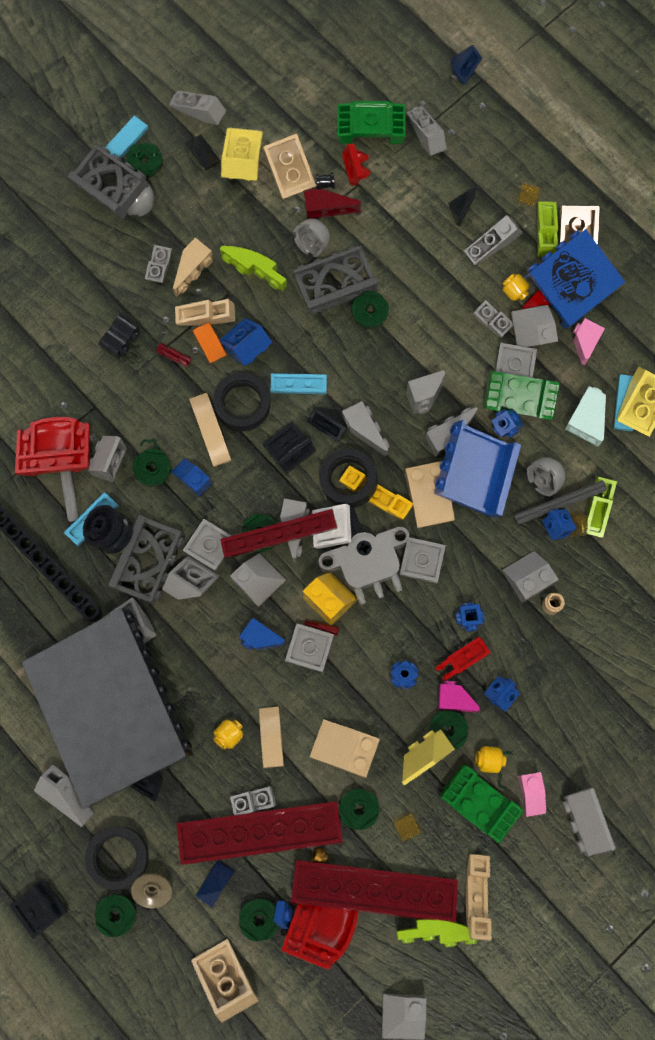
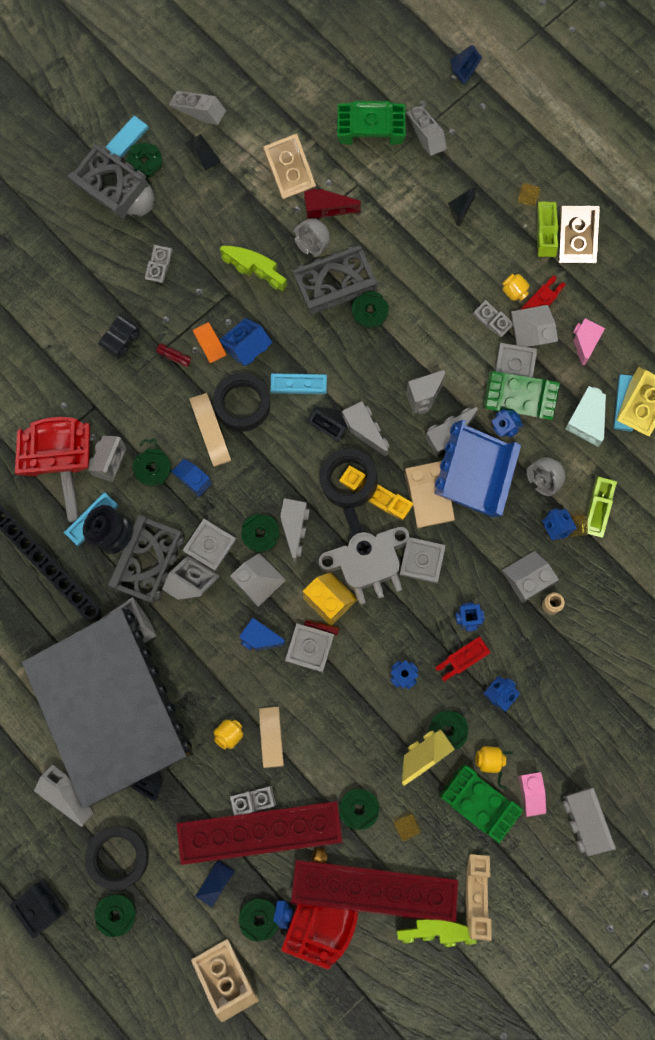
(151, 890): dark tan dish -> none
(193, 261): tan slope -> none
(204, 312): tan slope -> none
(241, 154): light yellow slope -> none
(278, 533): dark red plate -> none
(289, 448): black plate -> none
(325, 181): black bush -> none
(338, 536): white plate -> none
(344, 748): tan slope -> none
(352, 160): red tile -> none
(404, 1016): light grey slope -> none
(455, 698): dark pink slope -> none
(494, 240): light grey slope -> none
(560, 502): dark grey axle -> none
(575, 277): blue panel -> none

